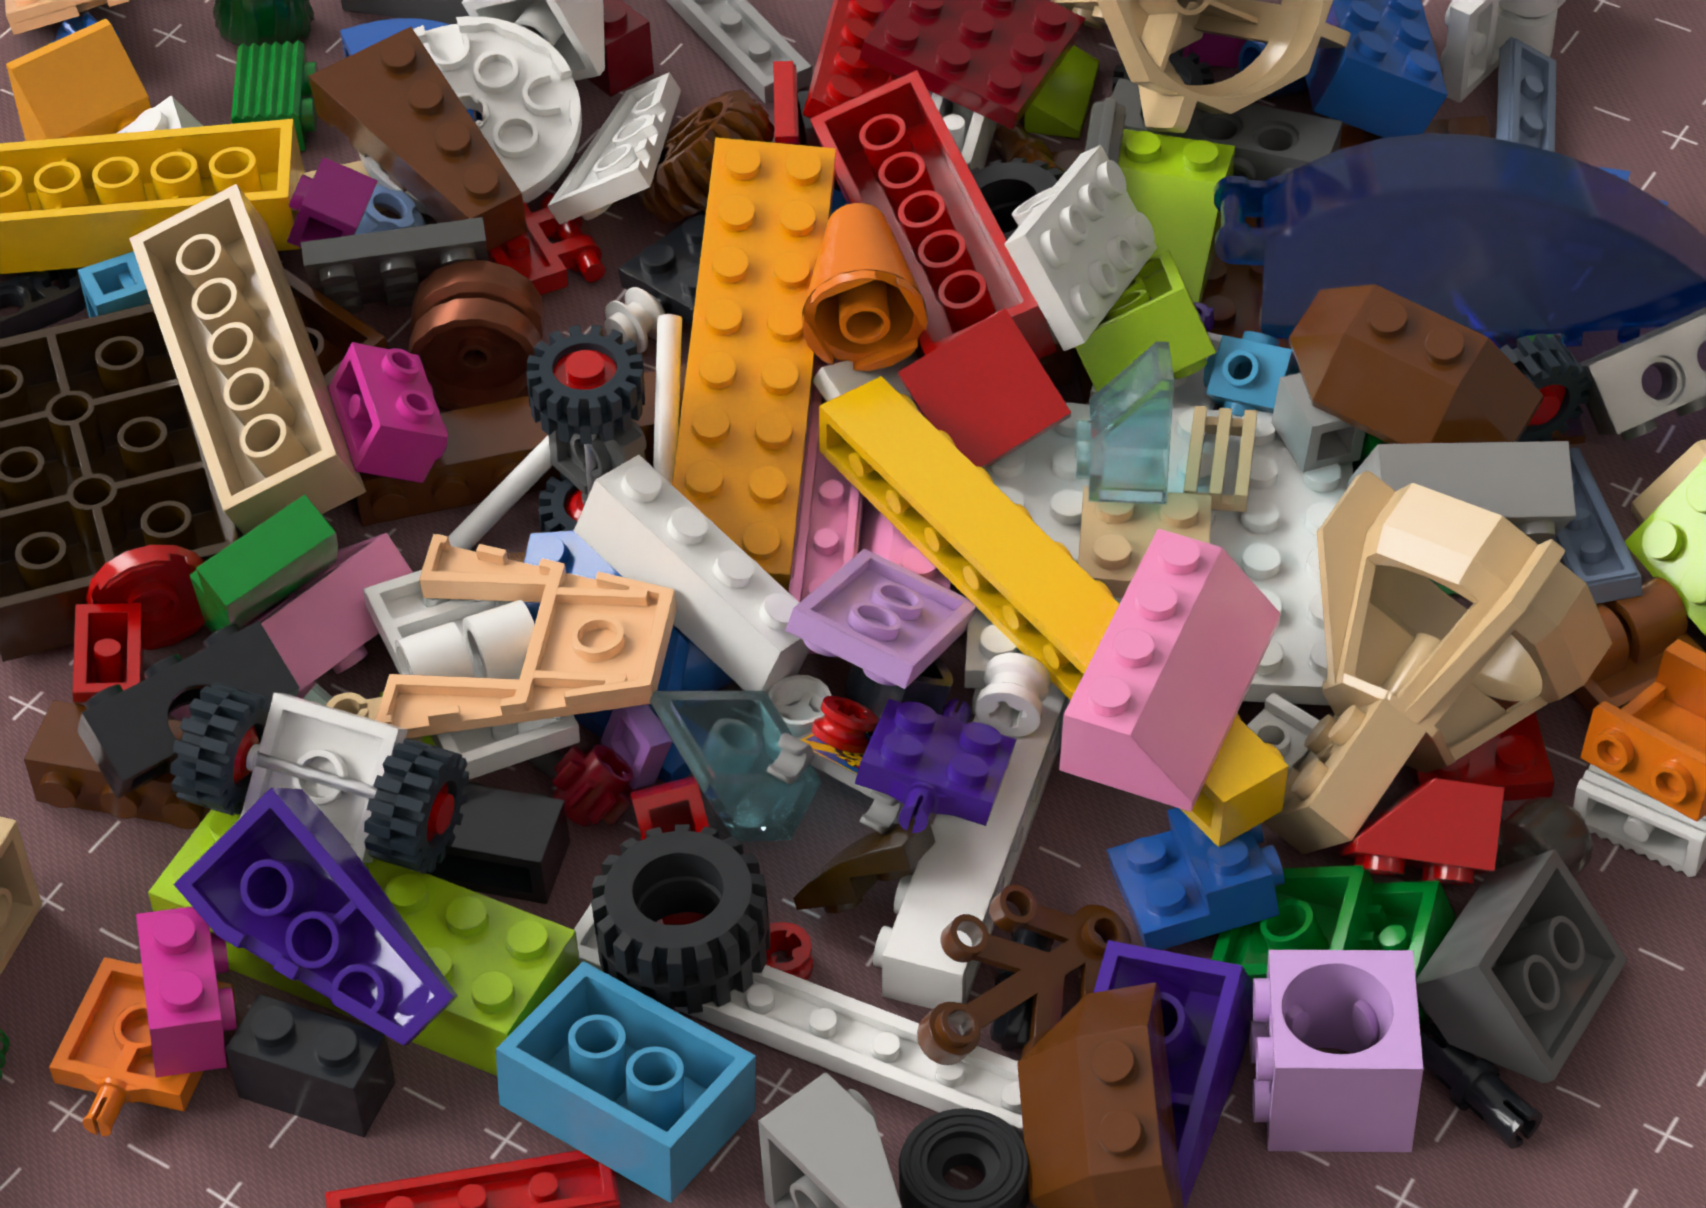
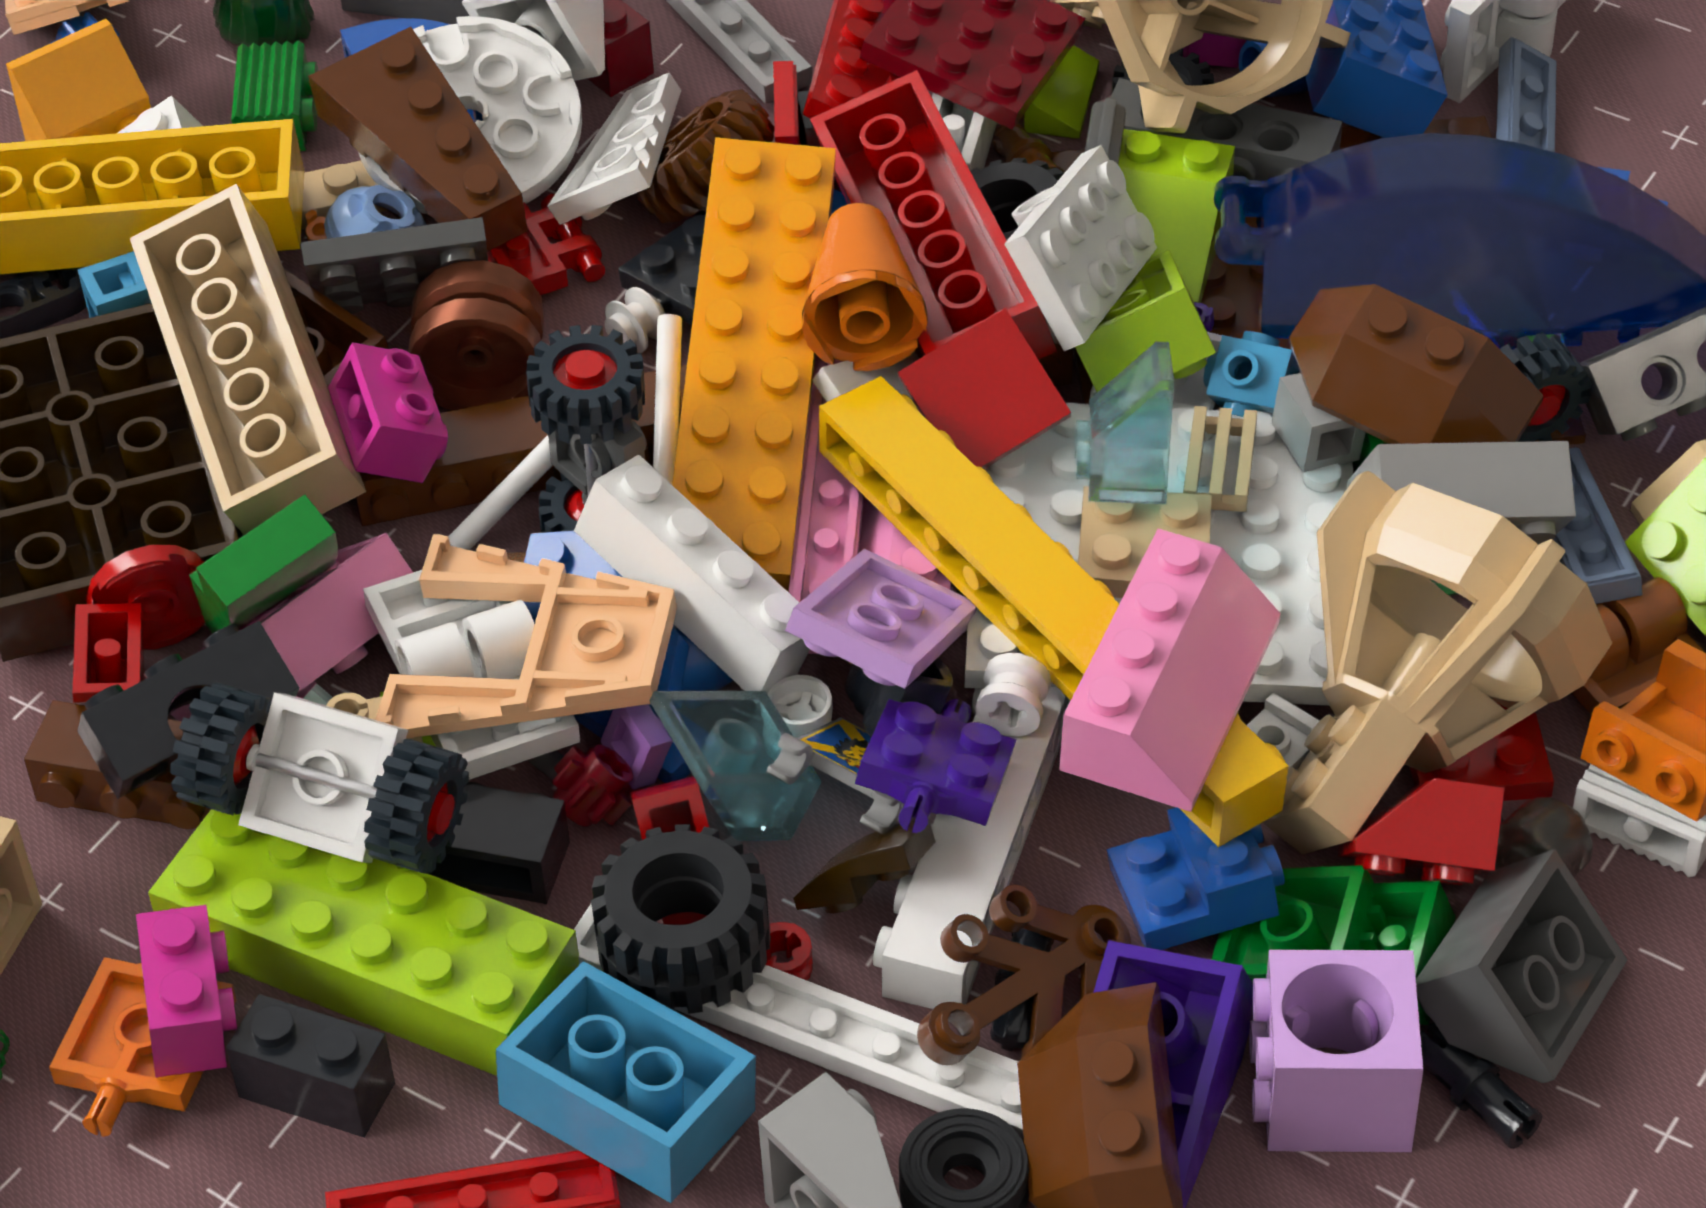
(314, 911): dark purple wedge -> none
(329, 203): magenta brick -> none
(844, 724): red bush -> none

